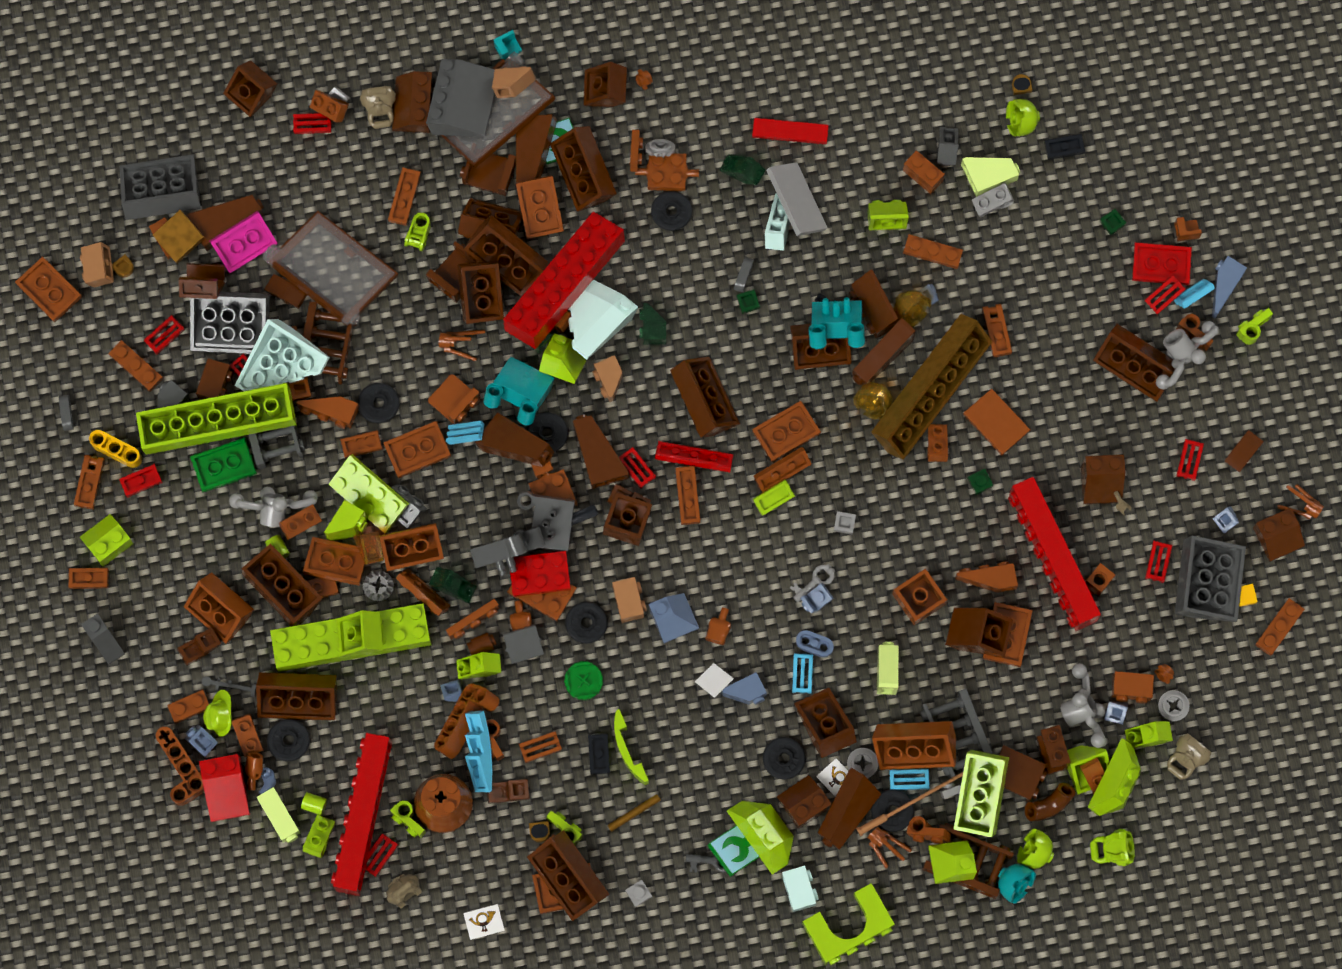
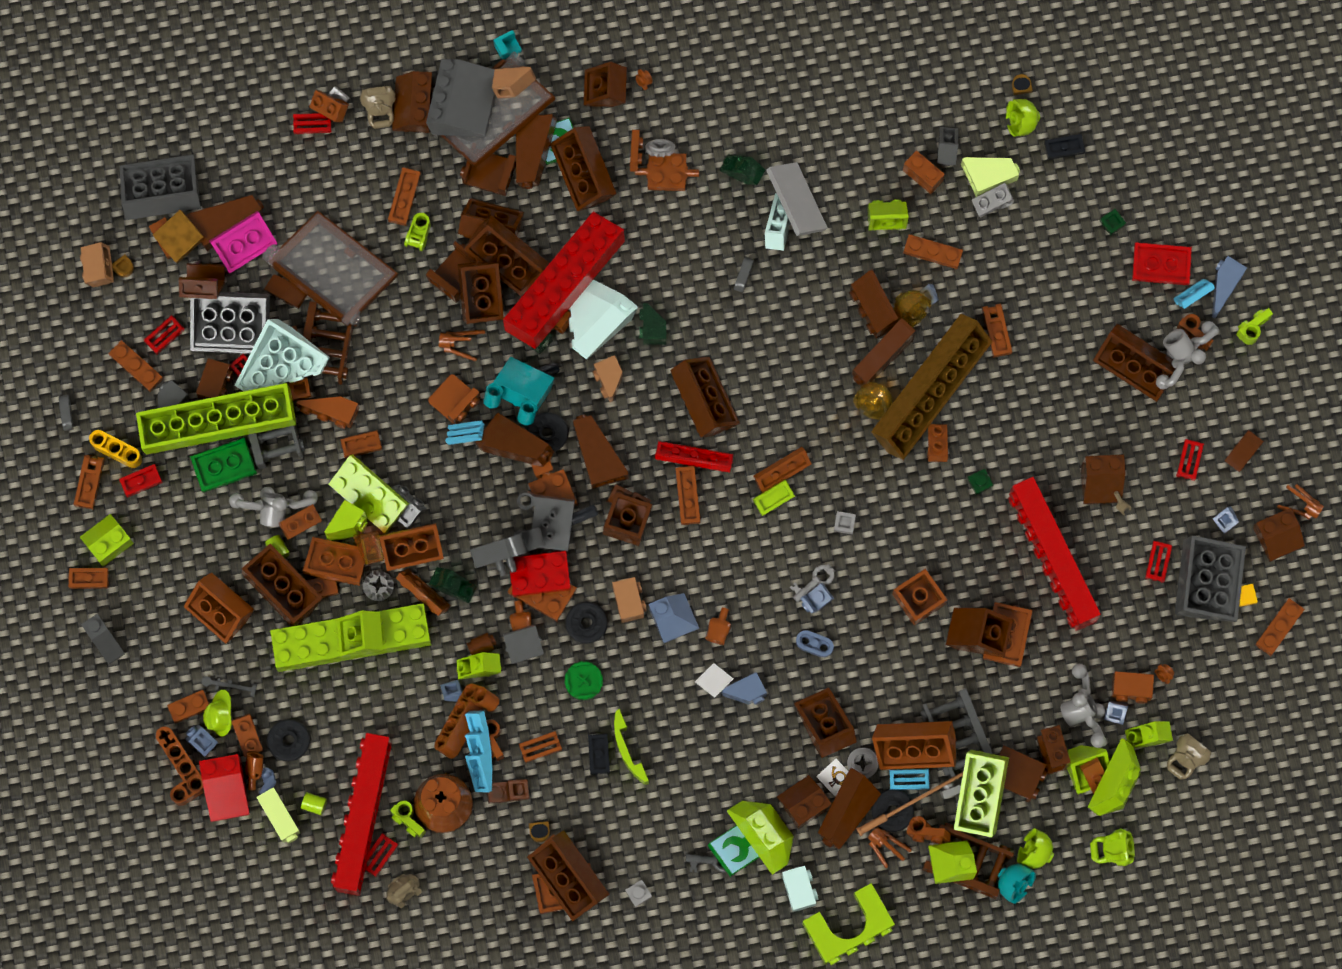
(48, 289): dark orange plate -> none
(199, 646): reddish brown slope -> none
(249, 88): reddish brown slope -> none
(296, 696): reddish brown slope -> none
(318, 836): lime plate -> none
(373, 392): black wheel -> none
(417, 449): dark orange plate -> none
(473, 620): dark orange plate -> none
(483, 921): white sticker -> none
(539, 207): dark orange plate -> none
(559, 821): lime plate -> none
(561, 359): lime slope -> none
(634, 812): pearl gold bar -> none
(646, 480): red tile -> none
(667, 221): black wheel -> none
(748, 301): dark green plate -> none
(778, 769): black wheel -> none
(786, 431): dark orange plate -> none
(790, 131): red tile -> none
(802, 690): medium azure tile -> none
(834, 353): reddish brown slope -> none
(836, 320): teal piece -> none
(887, 668): yellowish green slope -> none
(996, 422): dark orange tile -> none
(996, 578): dark orange slope -> none
(1050, 805): reddish brown cylinder -> none
(1105, 574): dark orange brick -> none
(1170, 299): red tile -> none
(1172, 696): light grey gear -> none
(1187, 229): dark orange panel -> none

